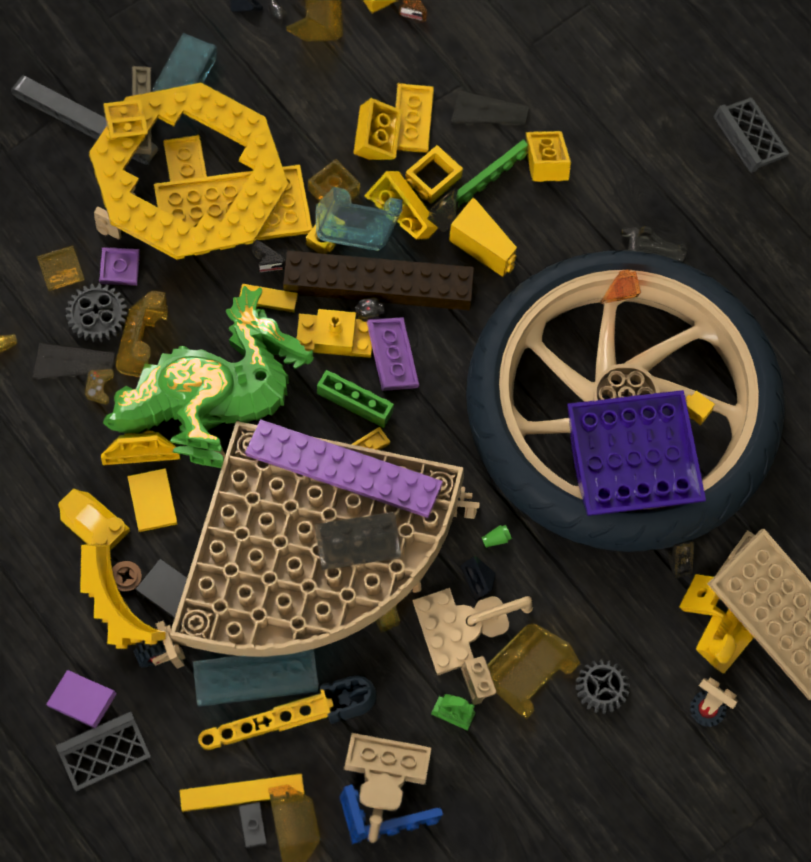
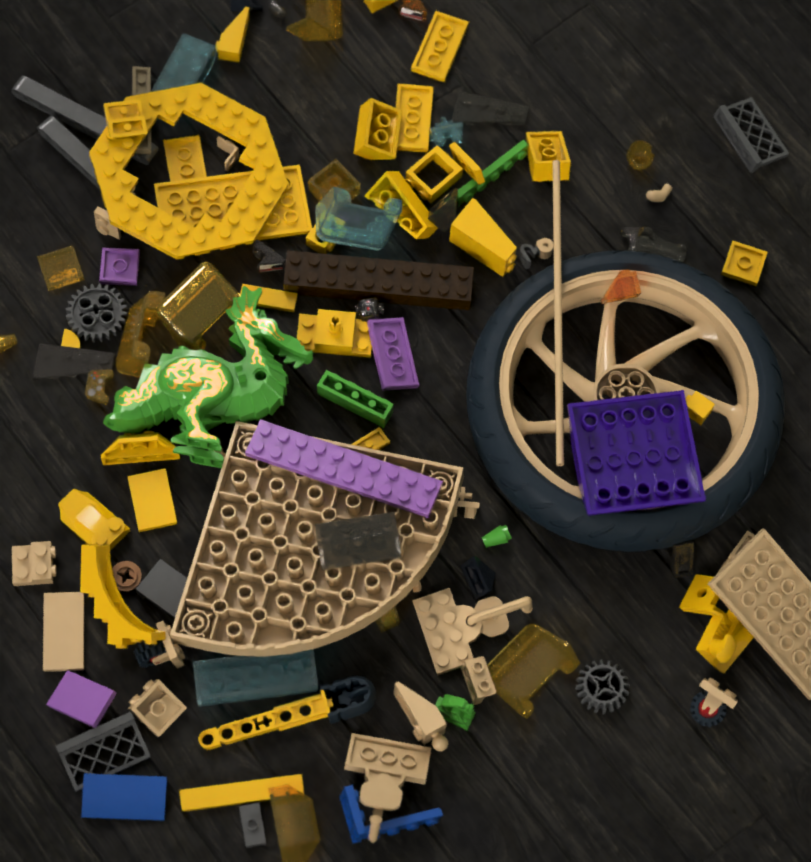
(33, 564): none -> tan plate
(63, 632): none -> tan tile
(68, 146): none -> dark grey beam
(70, 339): none -> yellow tile
(124, 797): none -> blue slope
(156, 707): none -> tan plate
(196, 305): none -> clear yellow windscreen
(230, 148): none -> tan bracket
(233, 38): none -> yellow slope
(423, 716): none -> tan slope
(439, 46): none -> yellow tile
(444, 130): none -> clear light blue hips
(466, 163): none -> yellow tile
(542, 249): none -> leg
(558, 315): none -> tan piece
(640, 155): none -> clear yellow hair
(659, 195): none -> tan arm
(744, 263): none -> yellow plate

